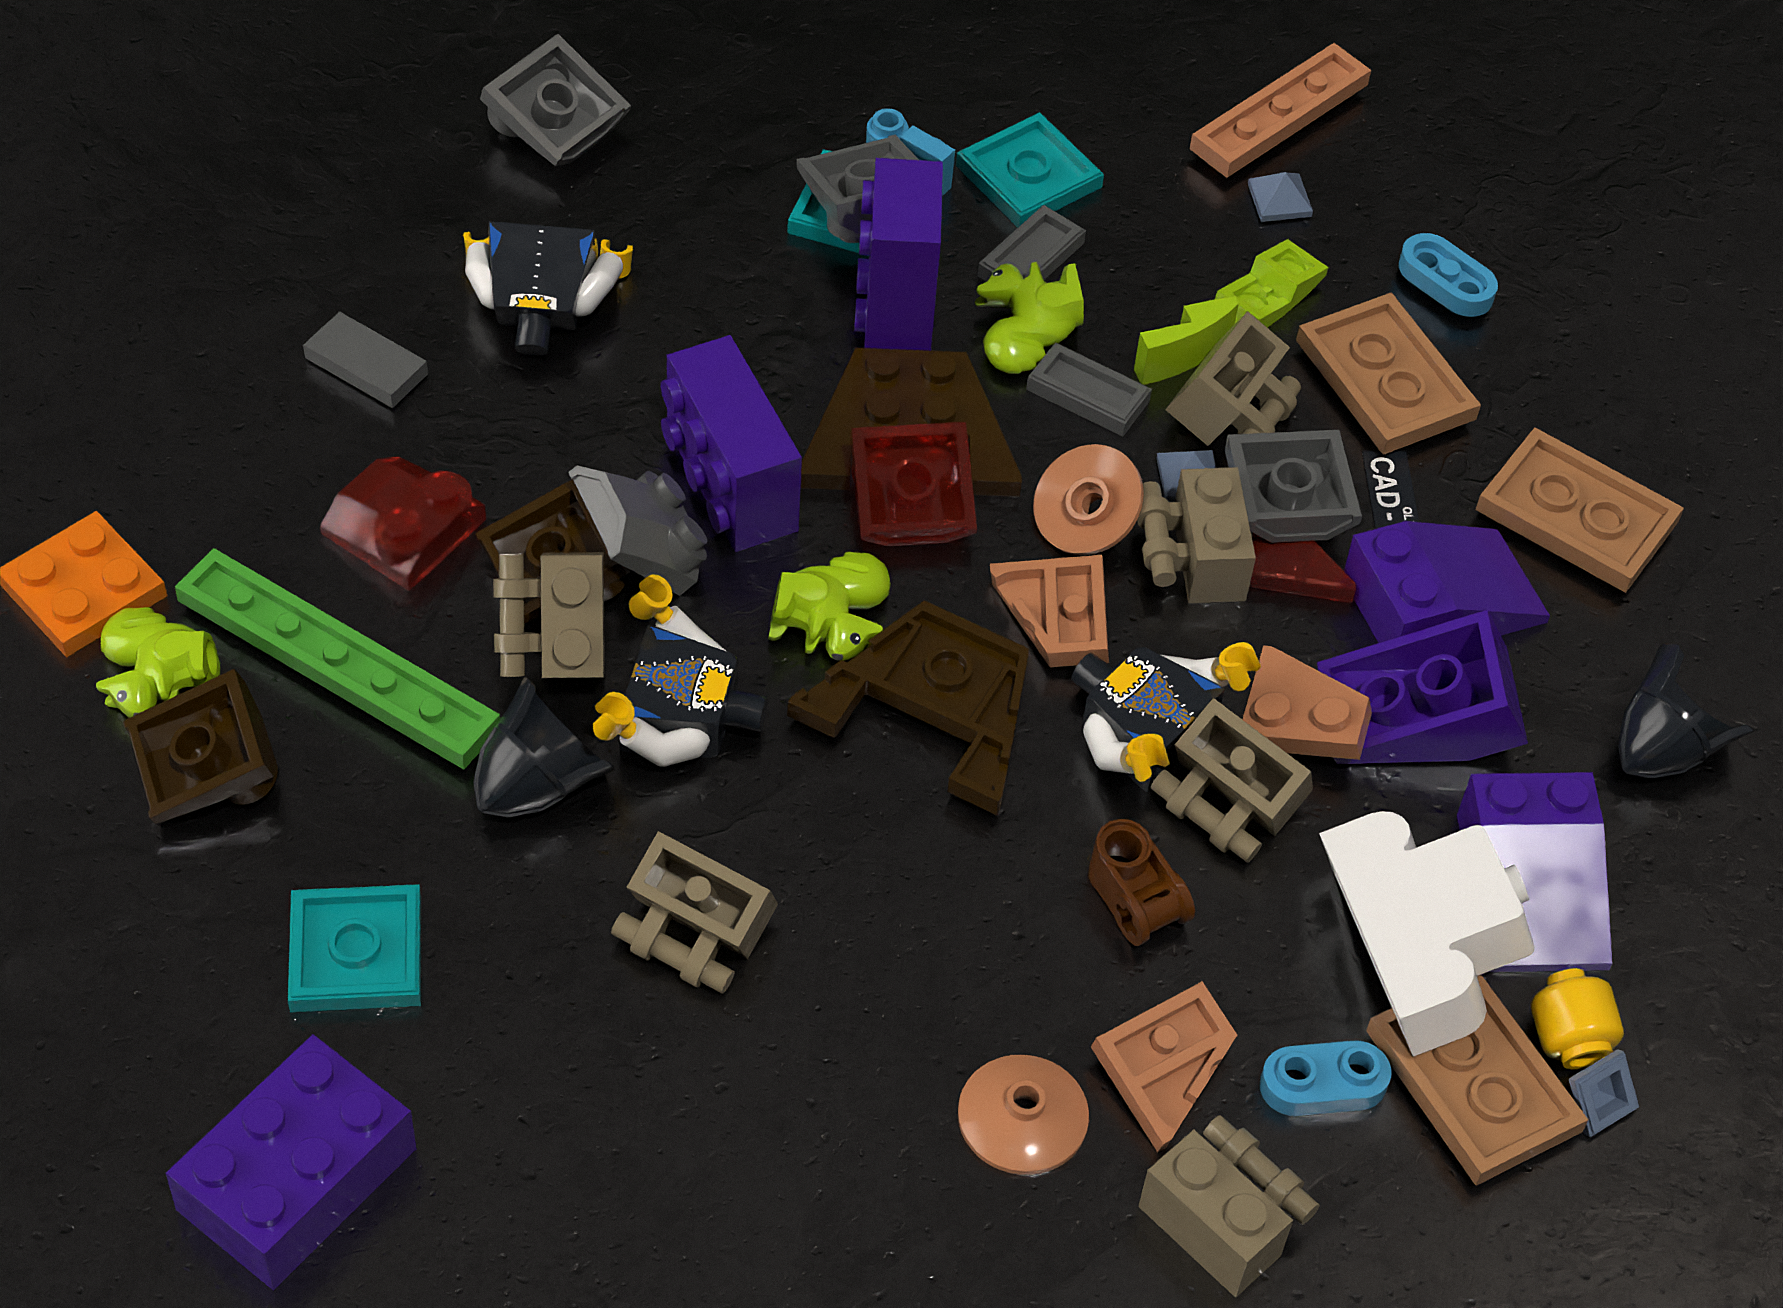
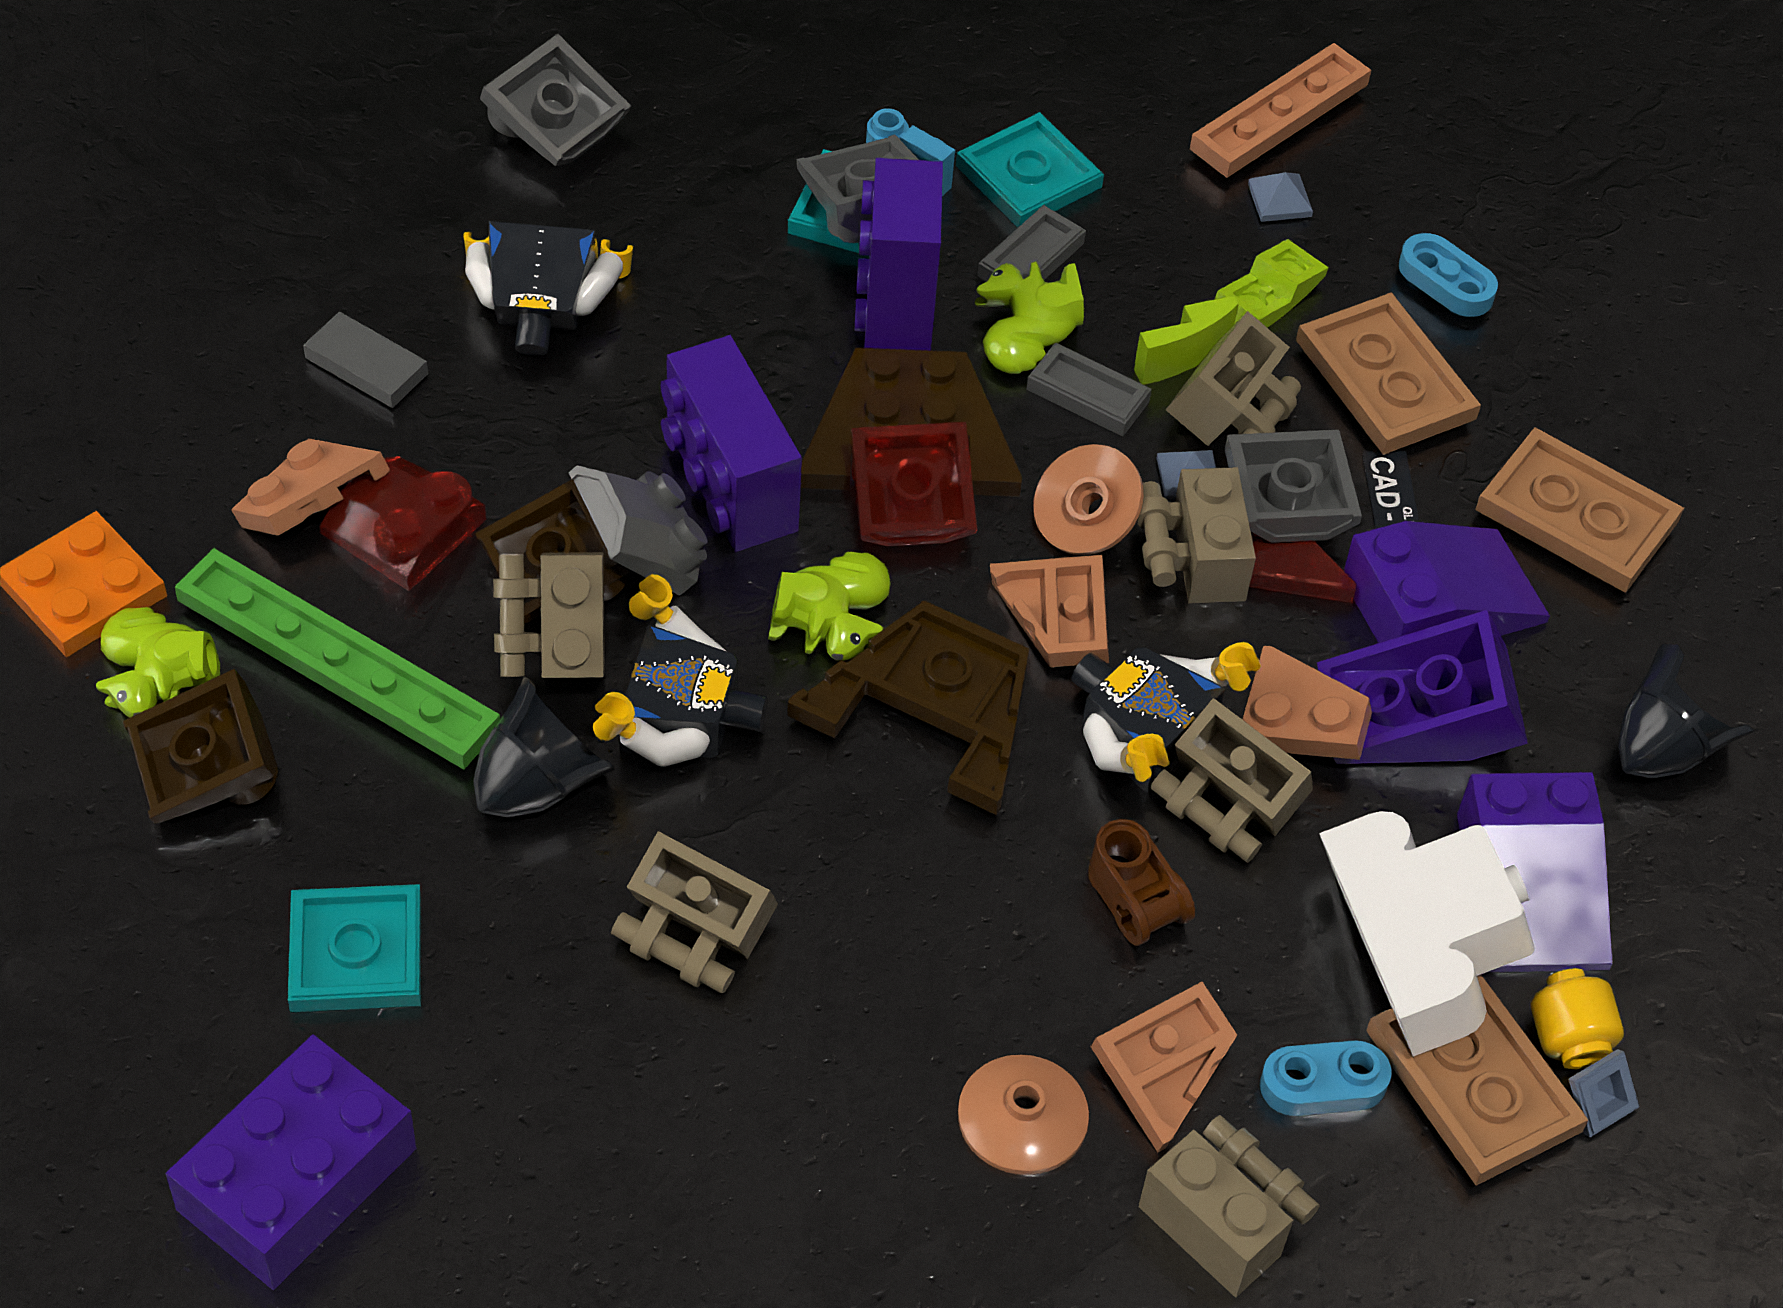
(304, 484): none -> nougat wing

